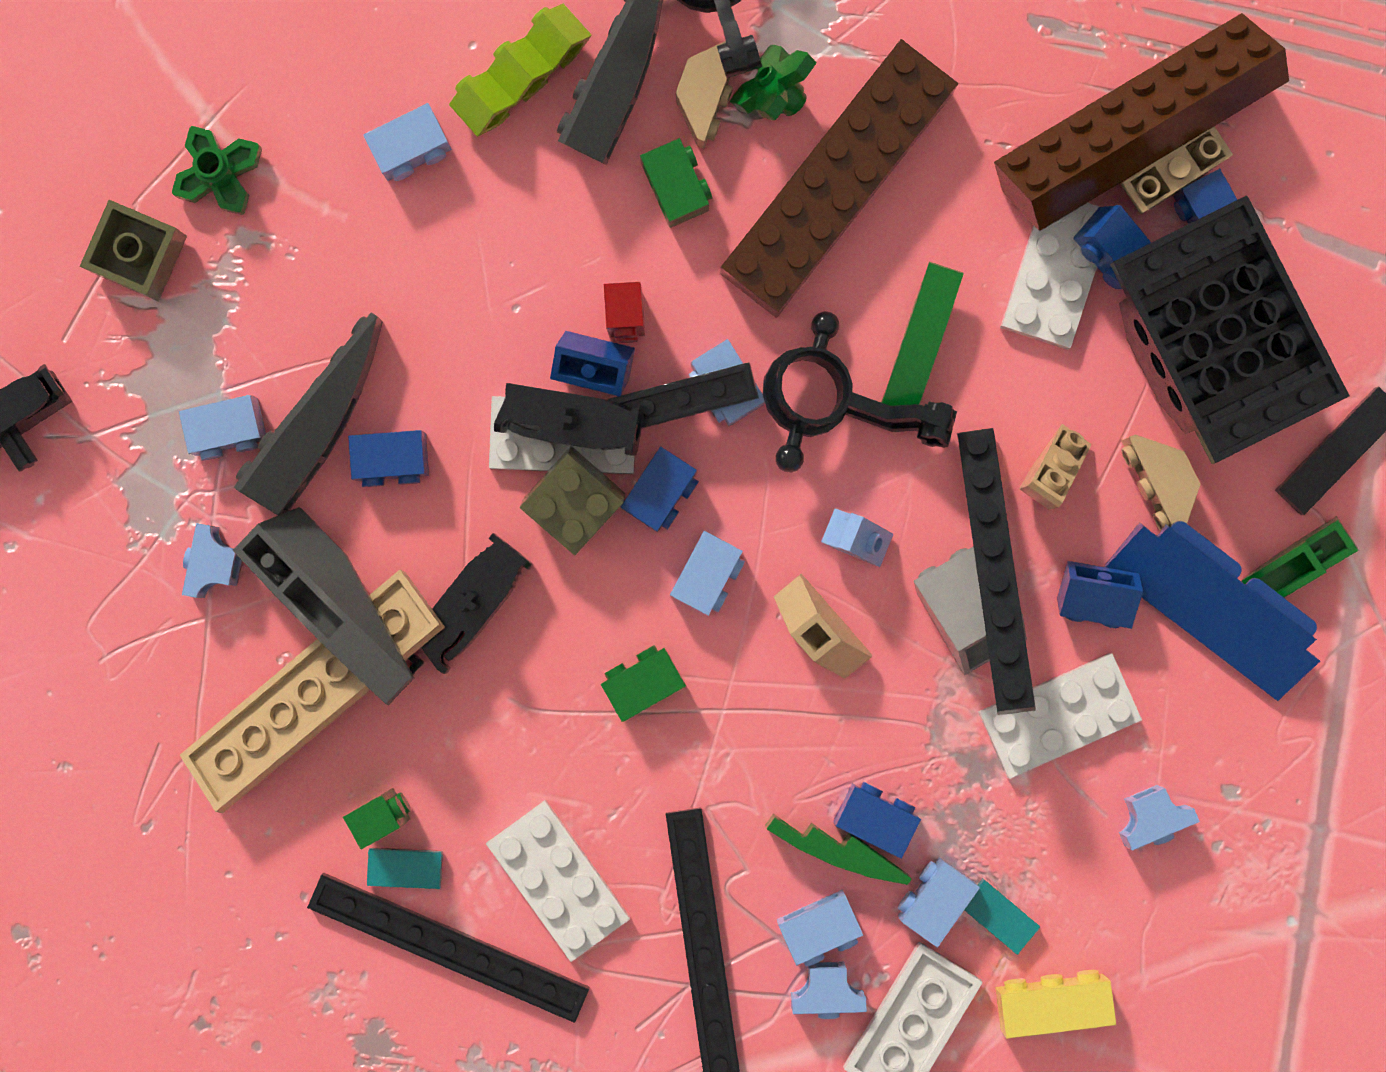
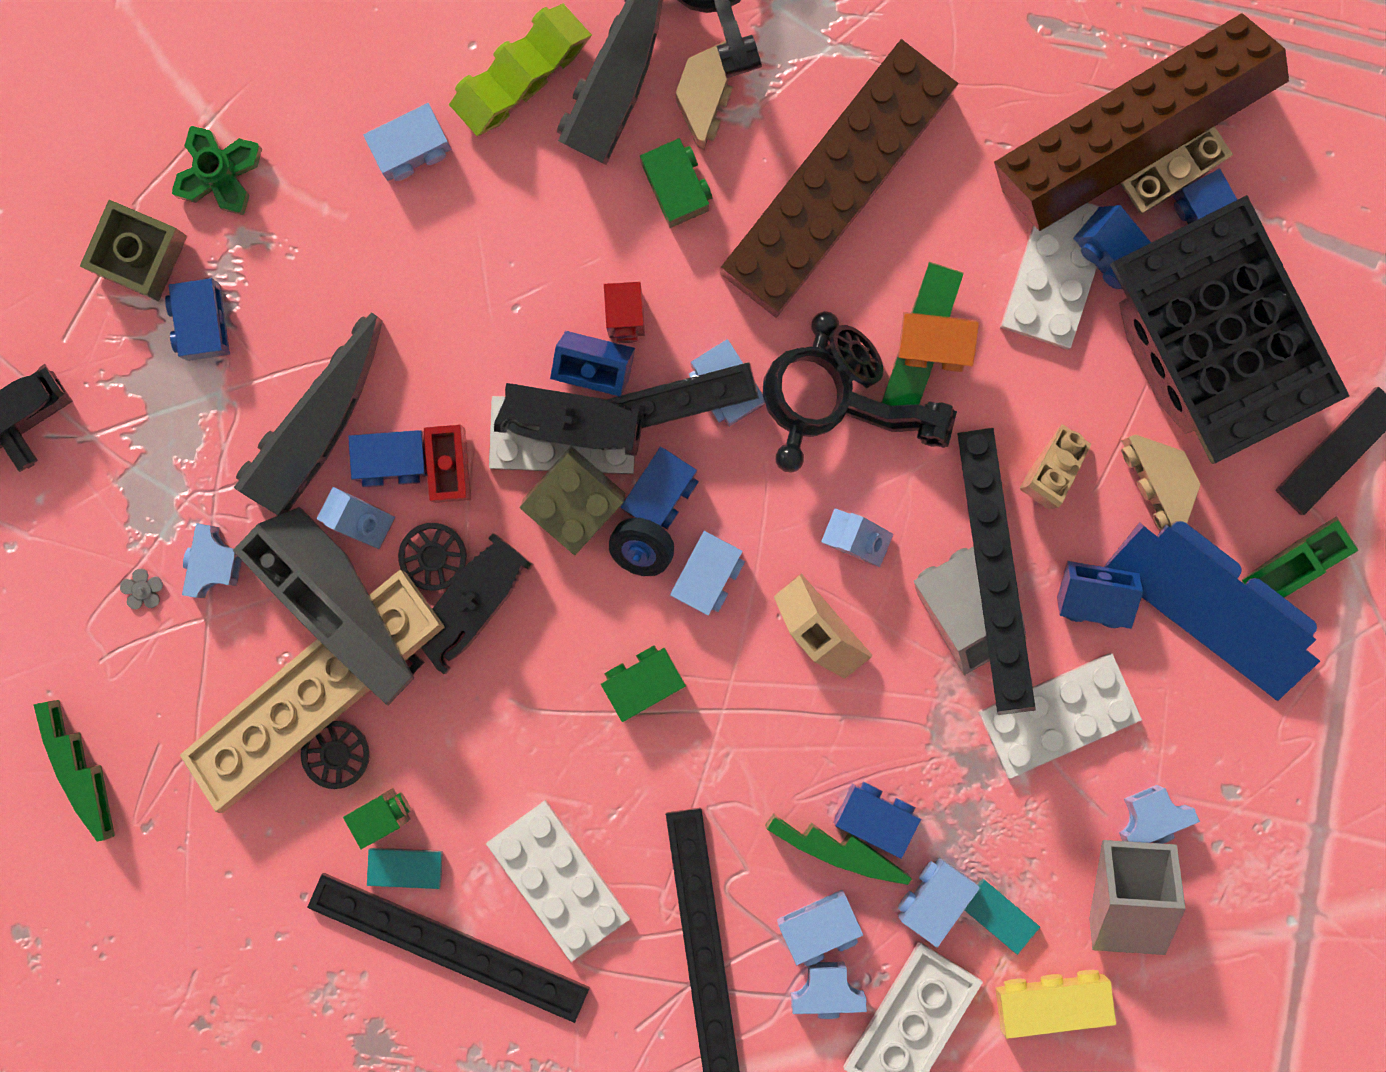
(82, 785): none -> green slope
(141, 589): none -> light grey plant
(197, 319): none -> blue brick
(223, 426): light blue brick -> none
(336, 756): none -> black wheel
(355, 518): none -> light blue brick
(432, 556): none -> black wheel
(447, 463): none -> red brick
(641, 547): none -> black wheel
(776, 84): green plant -> none
(854, 357): none -> black wheel
(937, 340): none -> orange brick
(1136, 898): none -> light grey slope

